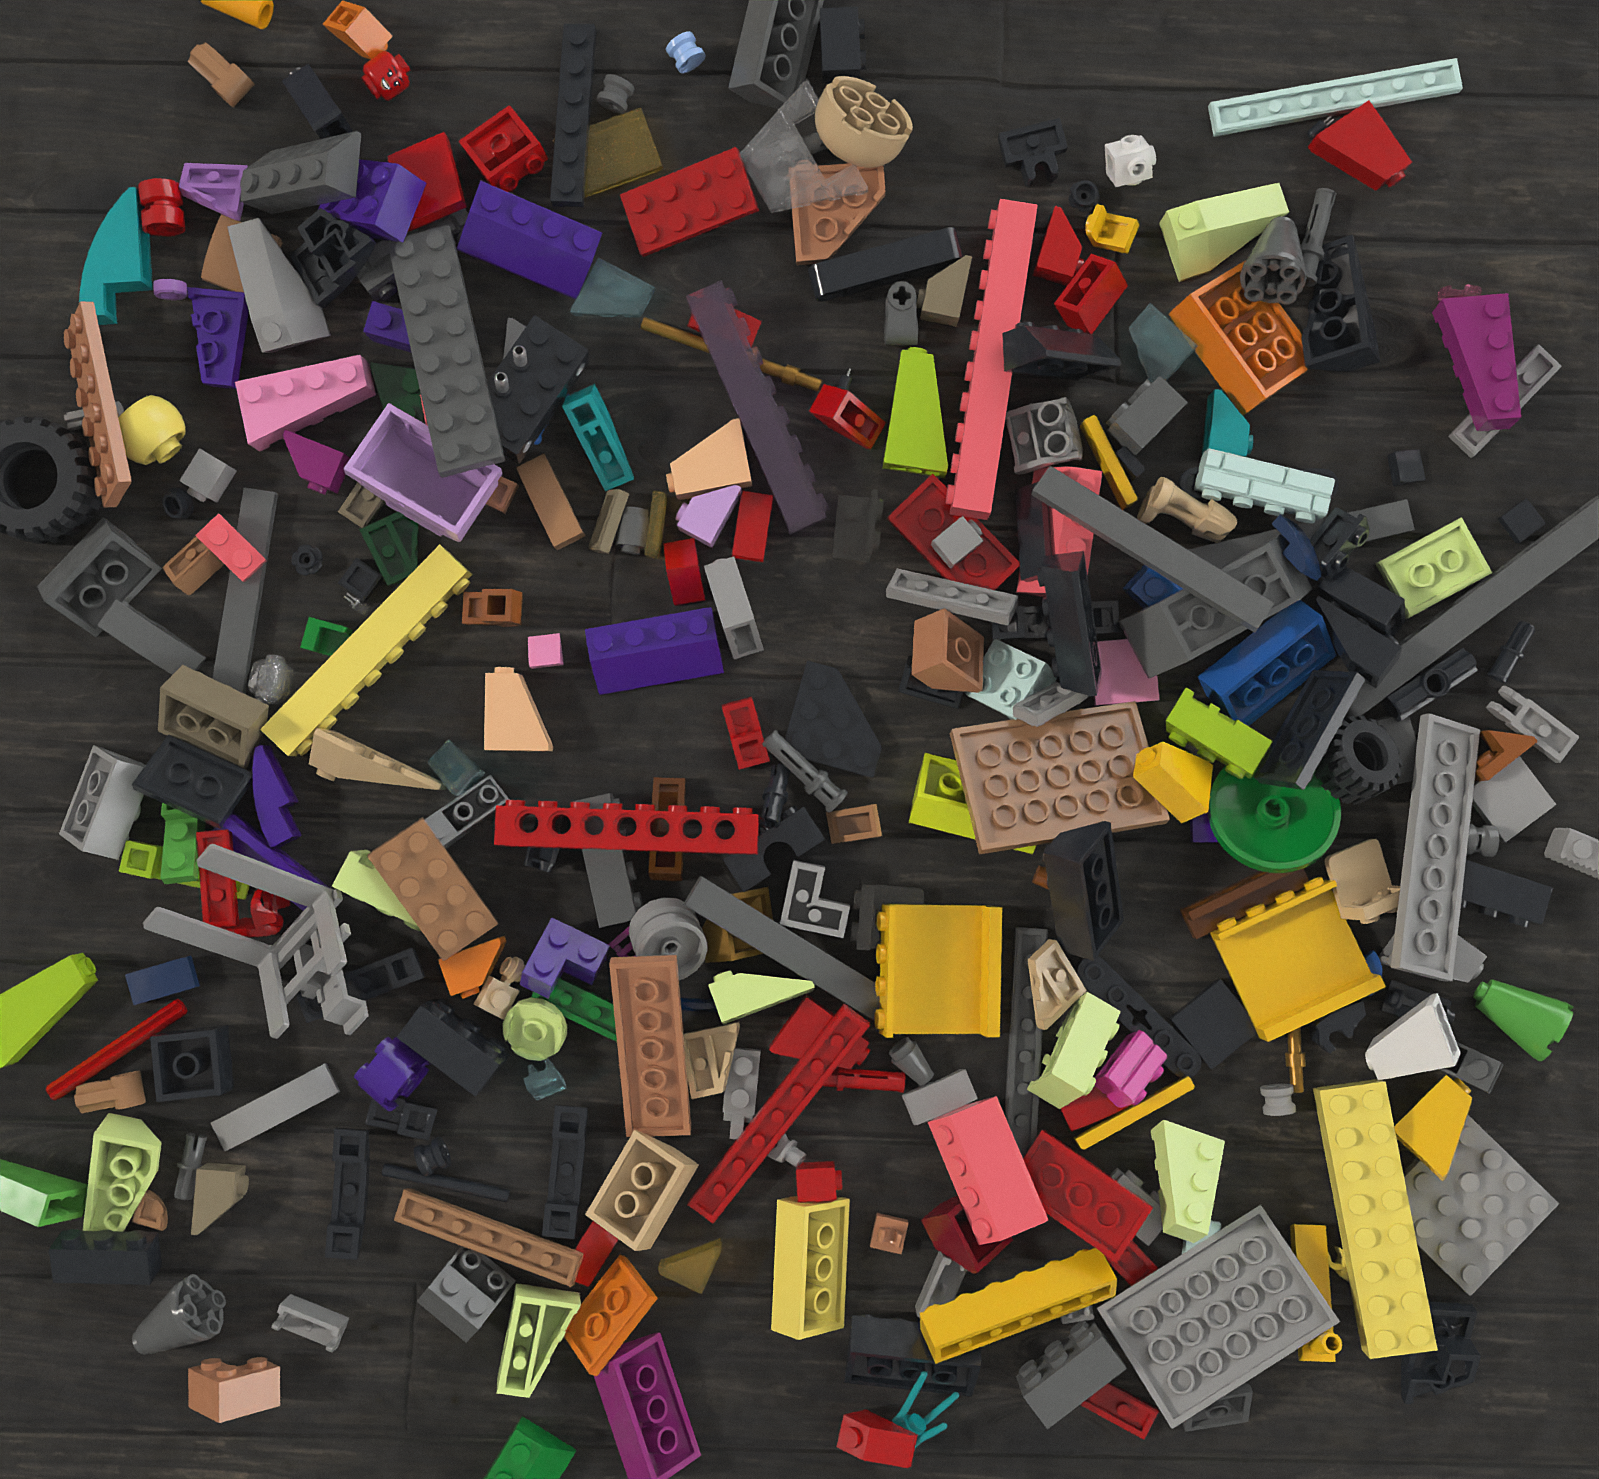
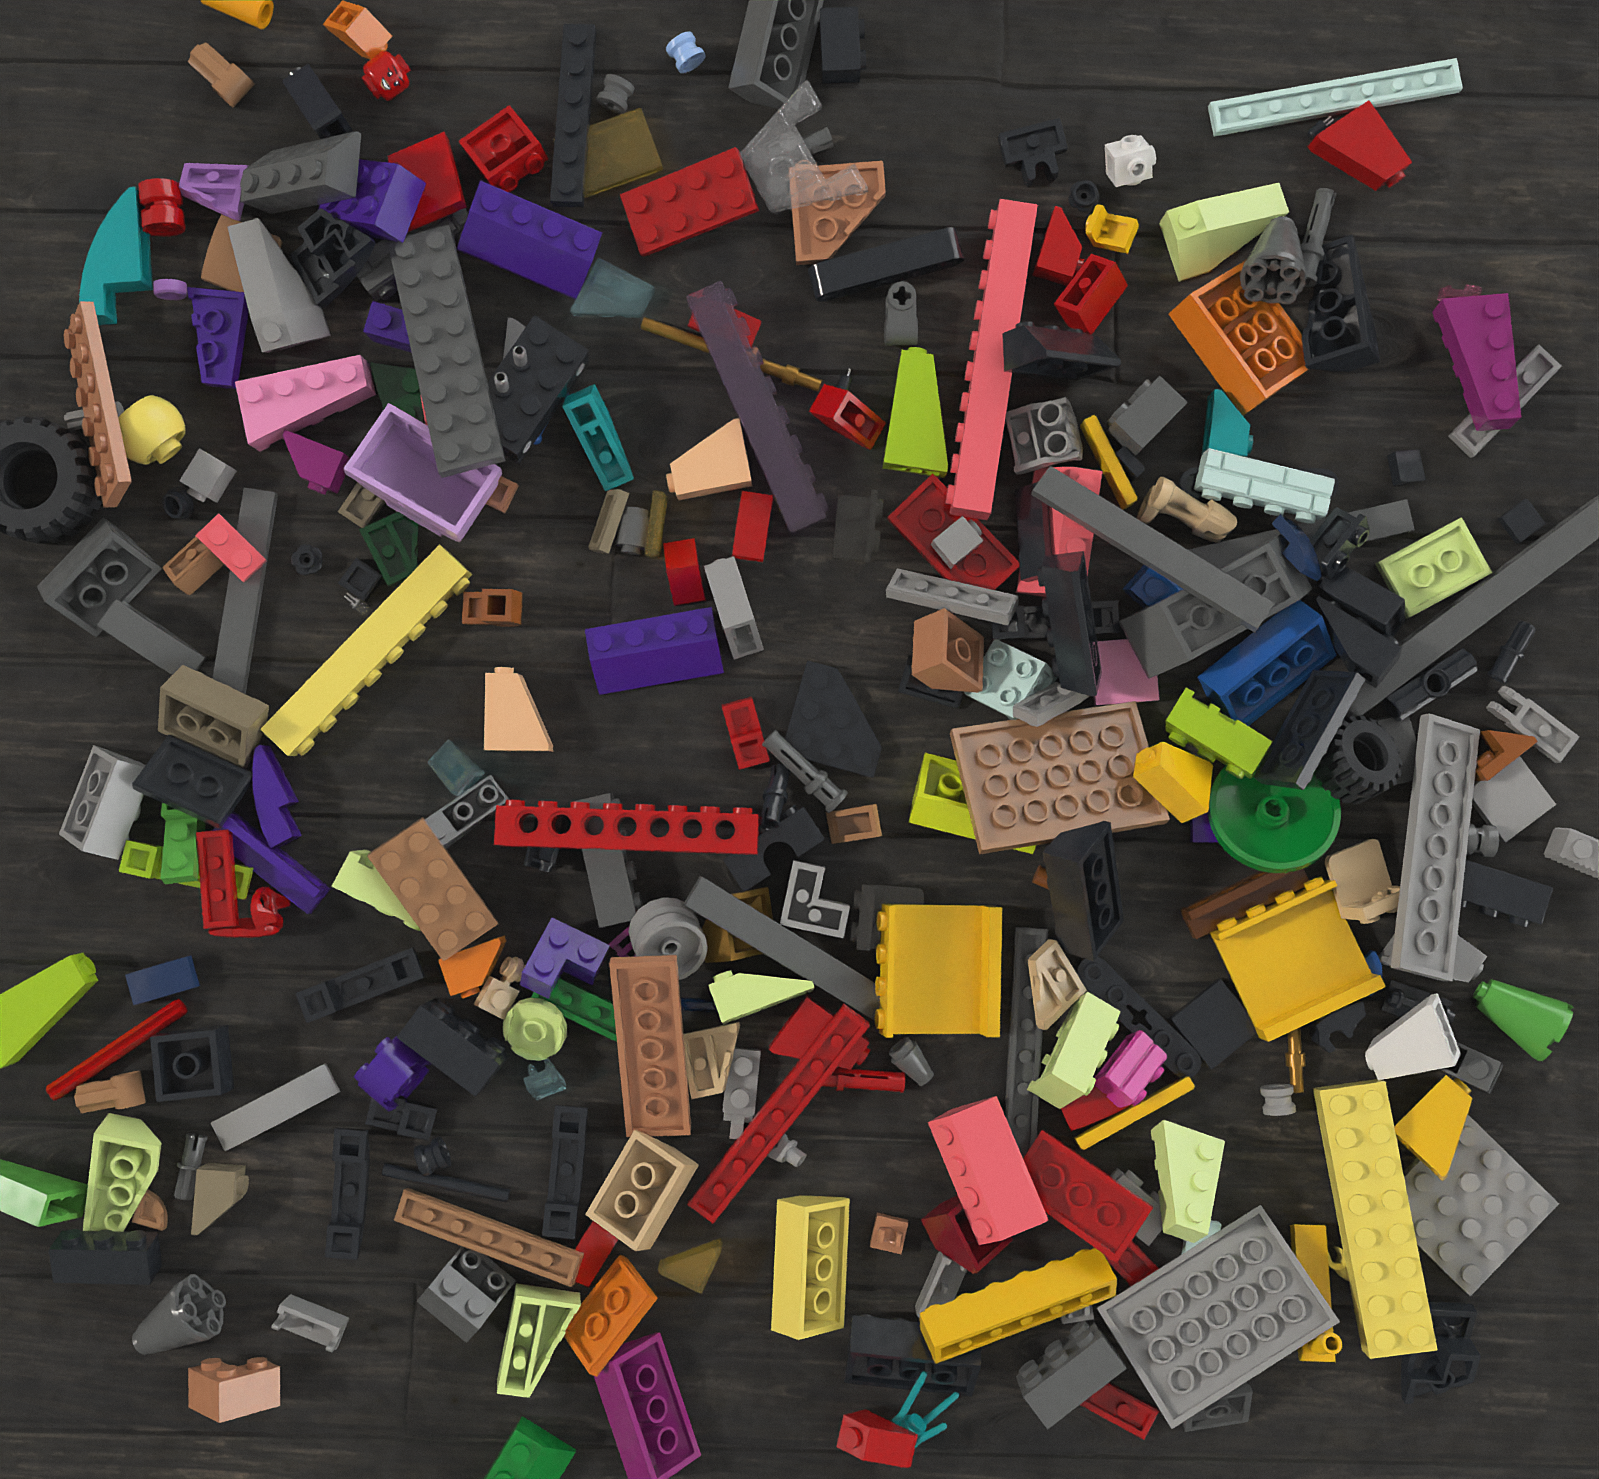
(271, 679): clear head -> none
(316, 965): light grey piece -> none
(324, 636): green panel -> none
(348, 759): tan wedge -> none
(545, 651): bright pink slope -> none
(550, 502): medium nougat slope -> none
(666, 865): reddish brown slope -> none
(708, 514): lavender slope -> none
(818, 1181): red brick -> none
(861, 123): tan cylinder -> none
(939, 1097): light grey slope -> none
(945, 293): dark tan slope -> none
(1160, 343): clear light blue wing -> none

